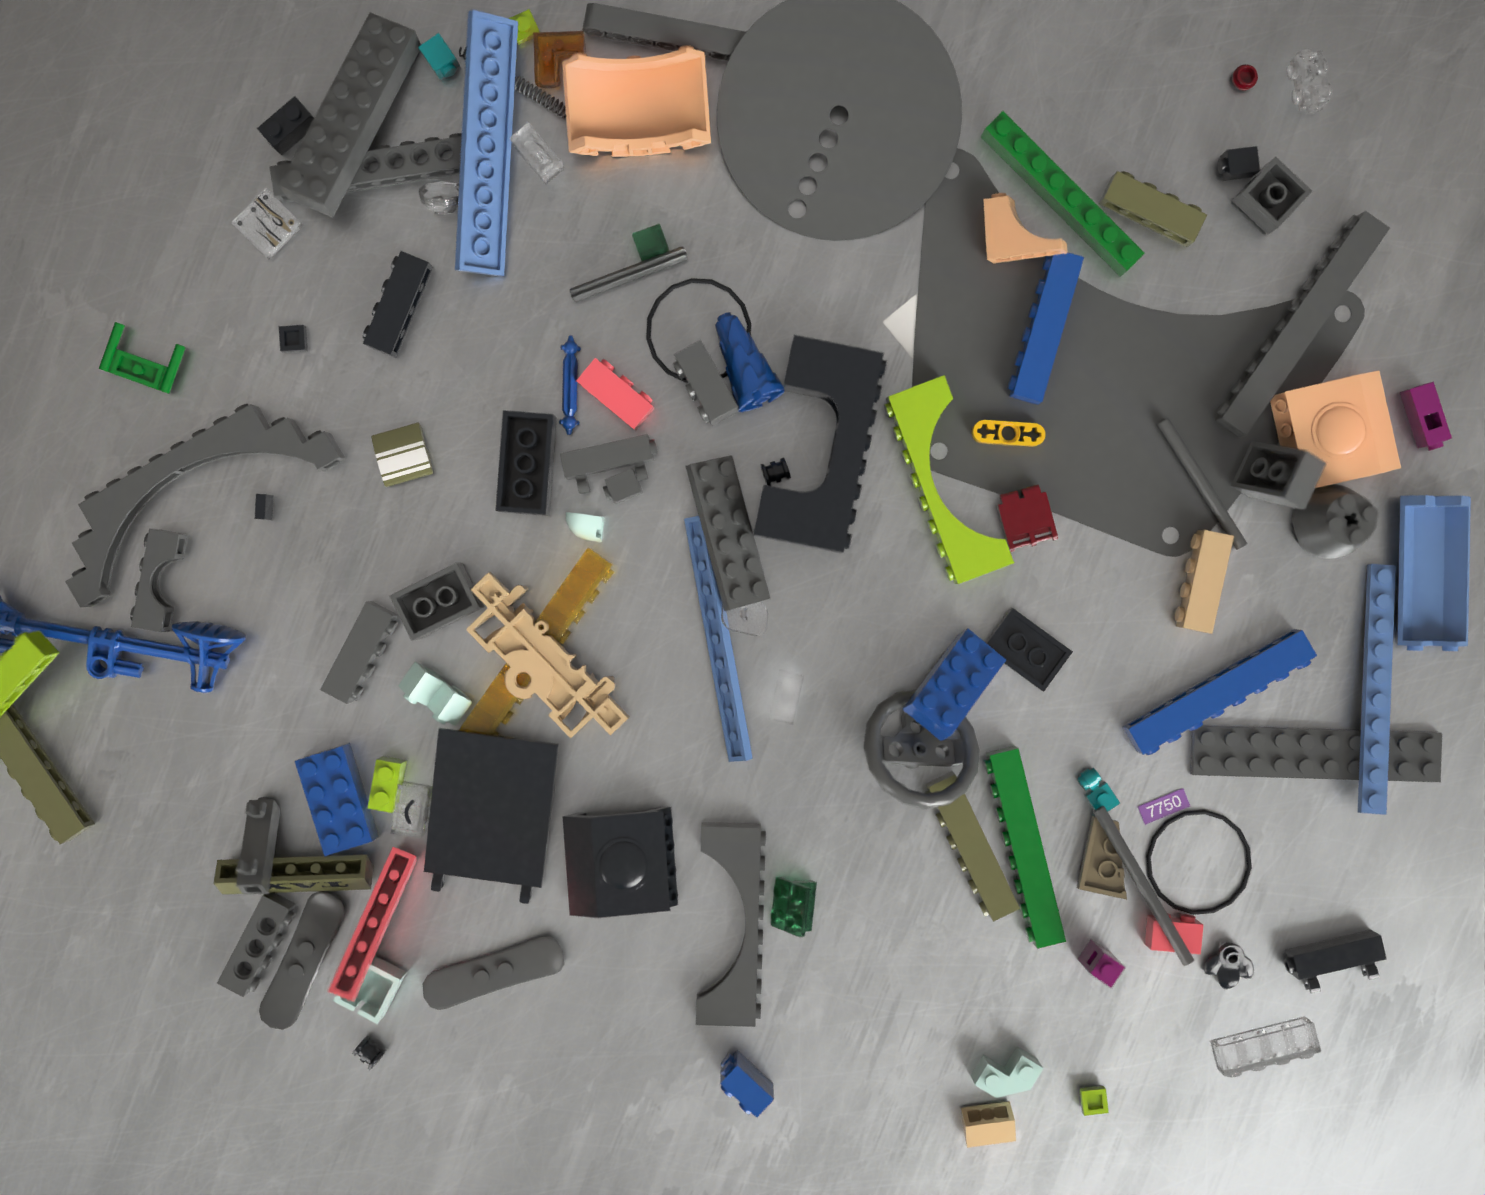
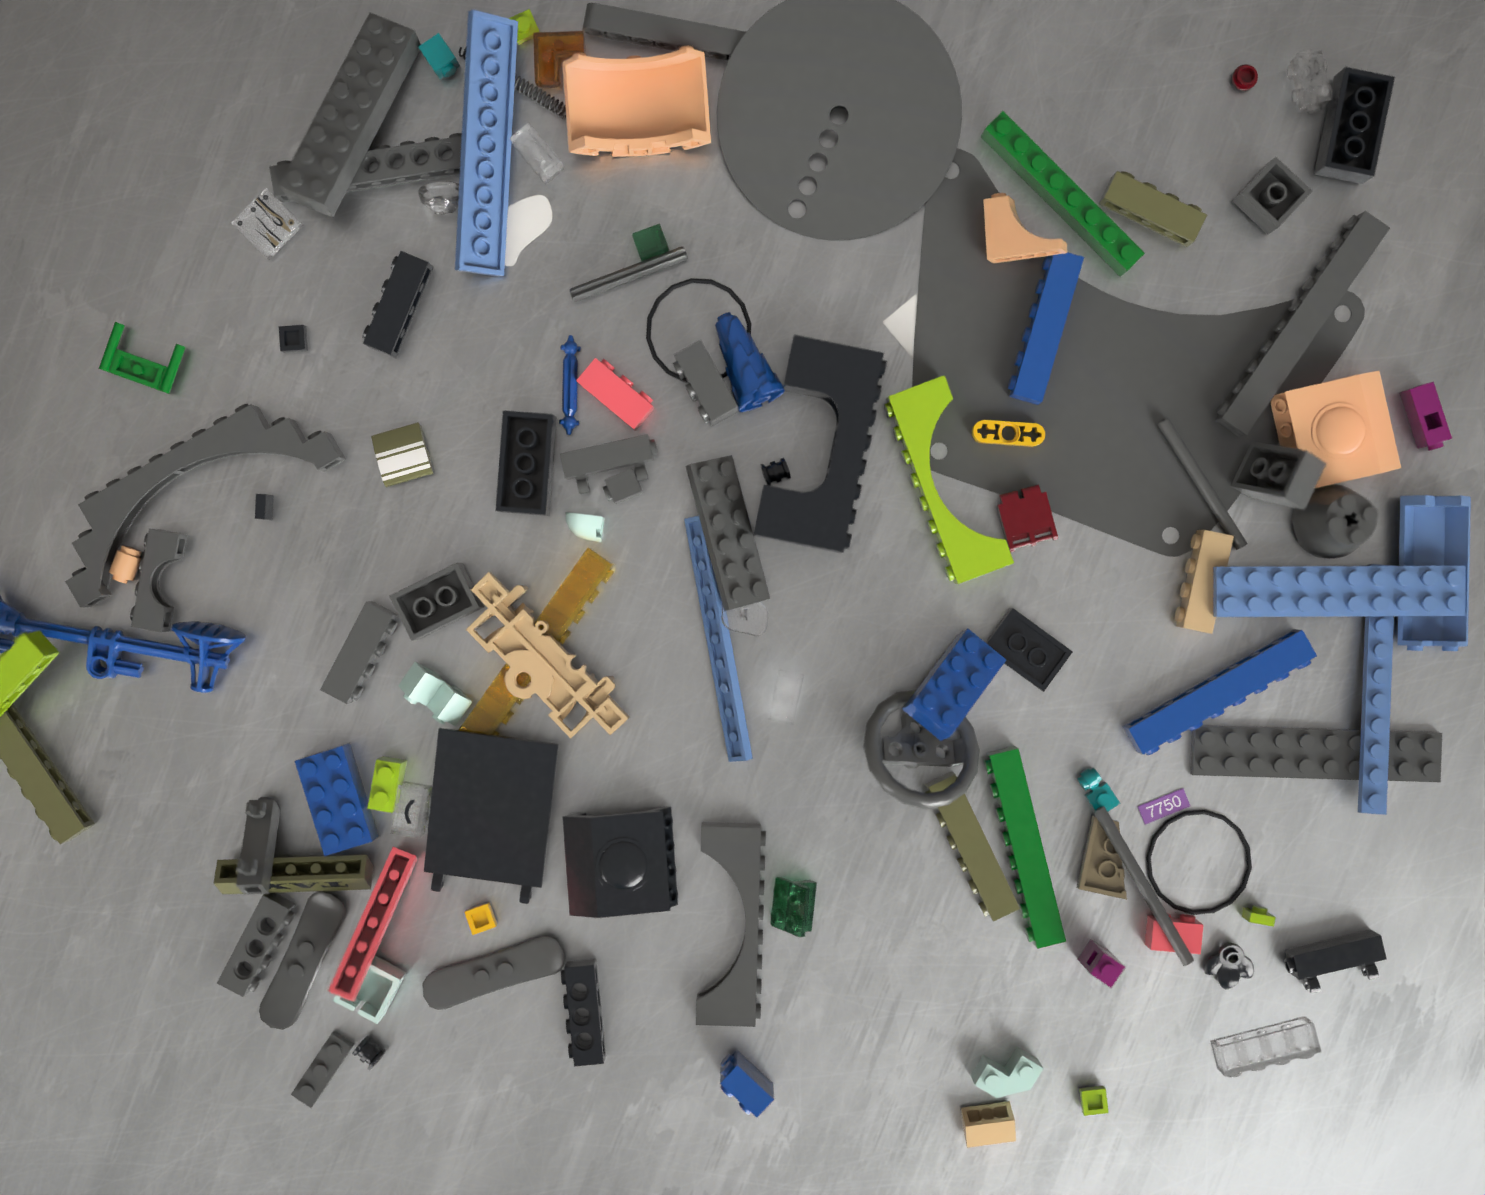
(125, 564): none -> light nougat brick
(286, 125): black brick -> none
(322, 1069): none -> dark grey plate
(480, 918): none -> yellow plate
(525, 223): none -> white sticker
(581, 1051): none -> black brick
(1239, 163): black brick -> none
(1258, 915): none -> lime plate
(1338, 591): none -> medium blue plate
(1354, 125): none -> black brick

